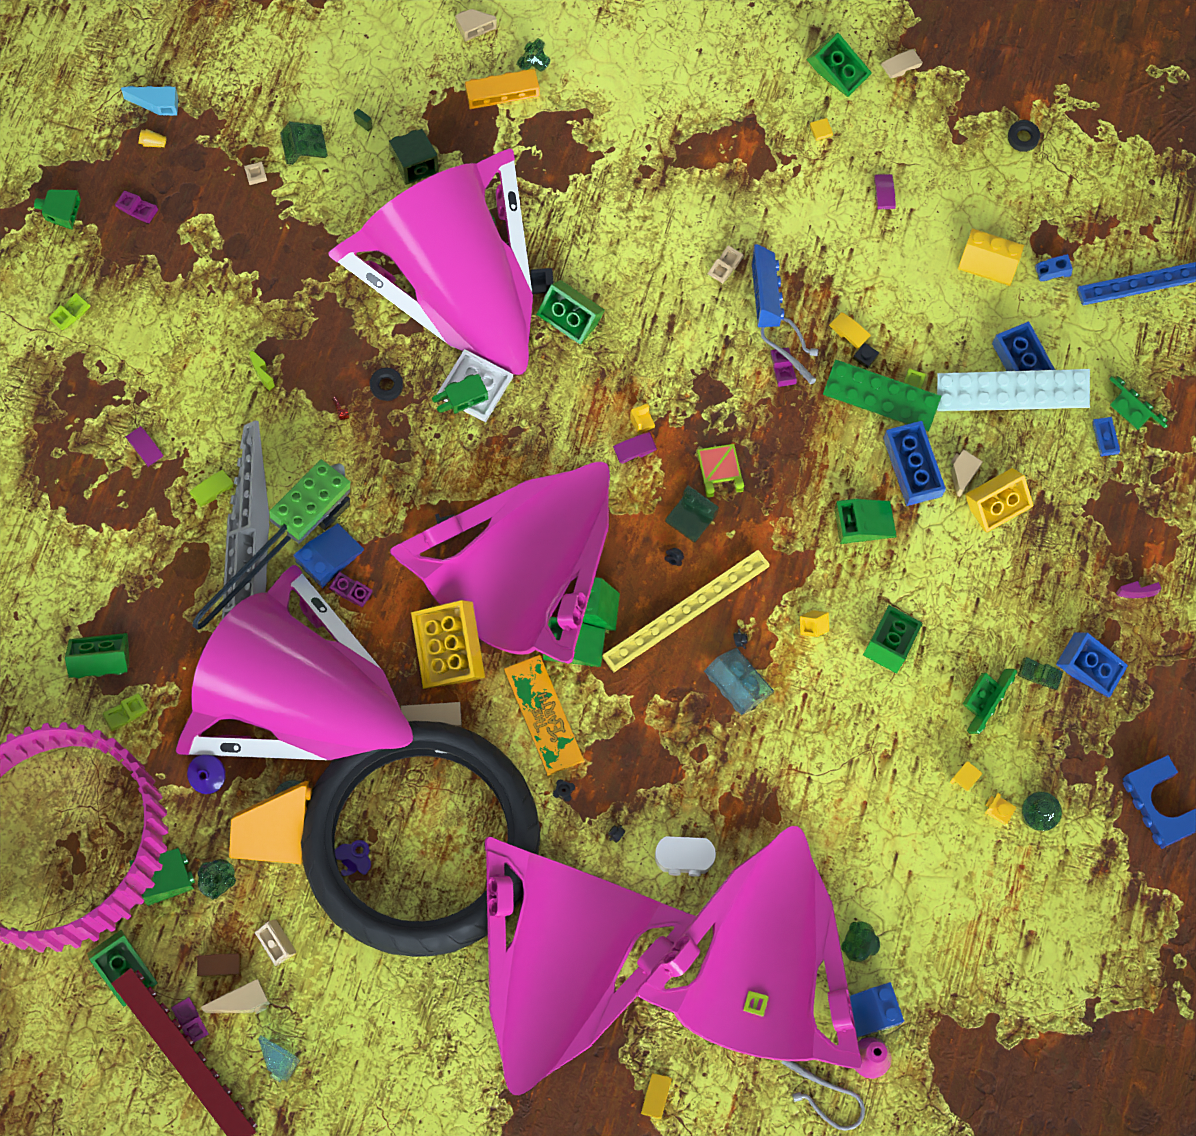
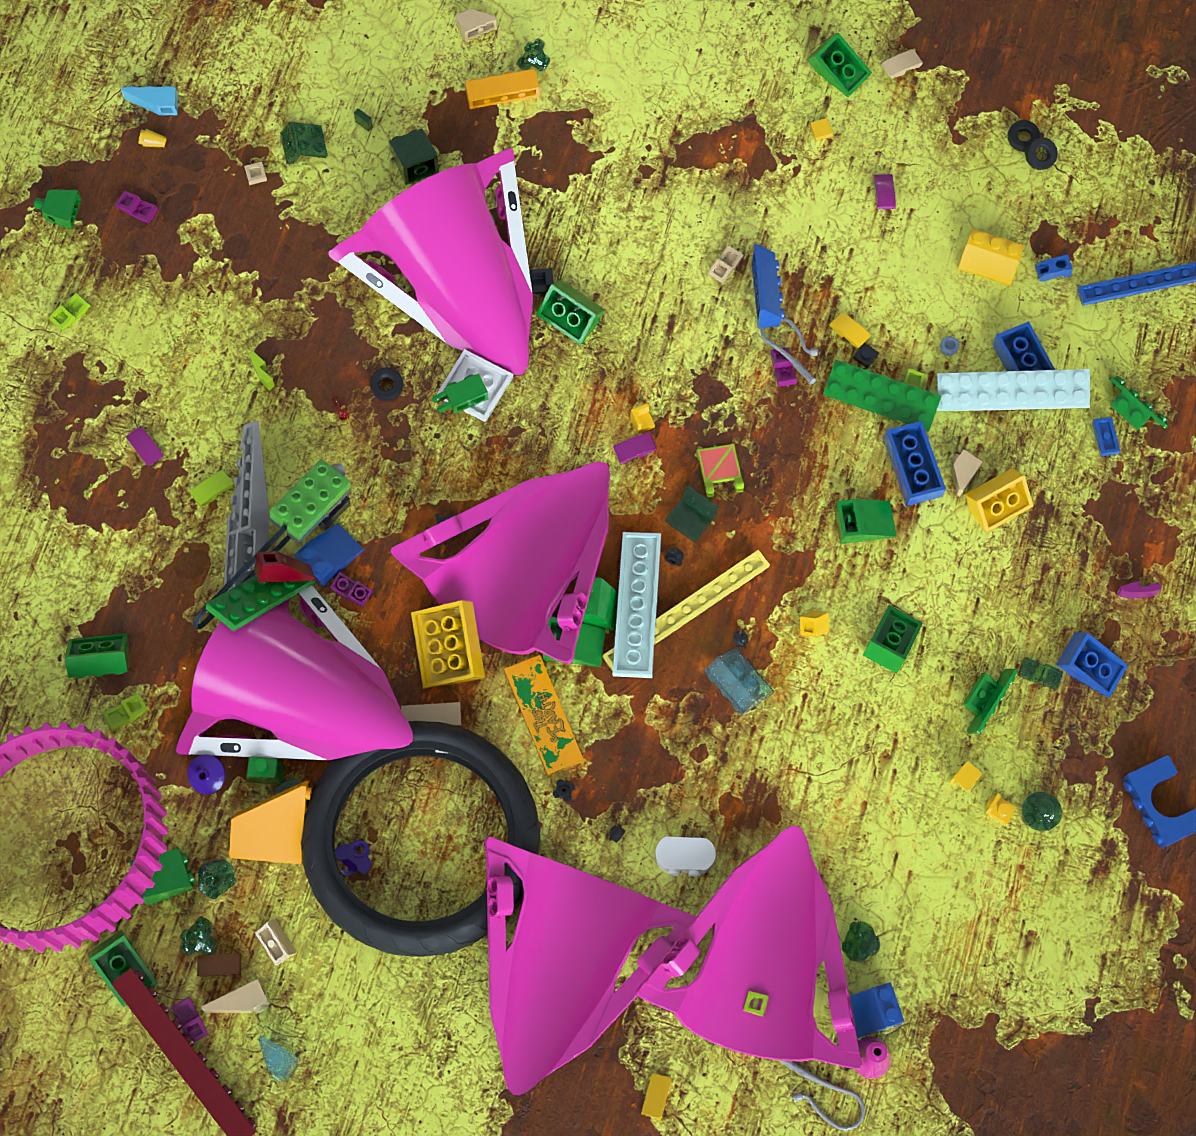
(198, 938): none -> clear green plate
(252, 599): none -> green plate
(264, 770): none -> green torso
(278, 567): none -> dark red slope
(637, 605): none -> light aqua plate
(949, 346): none -> sand blue tile
(1051, 149): none -> black tyre

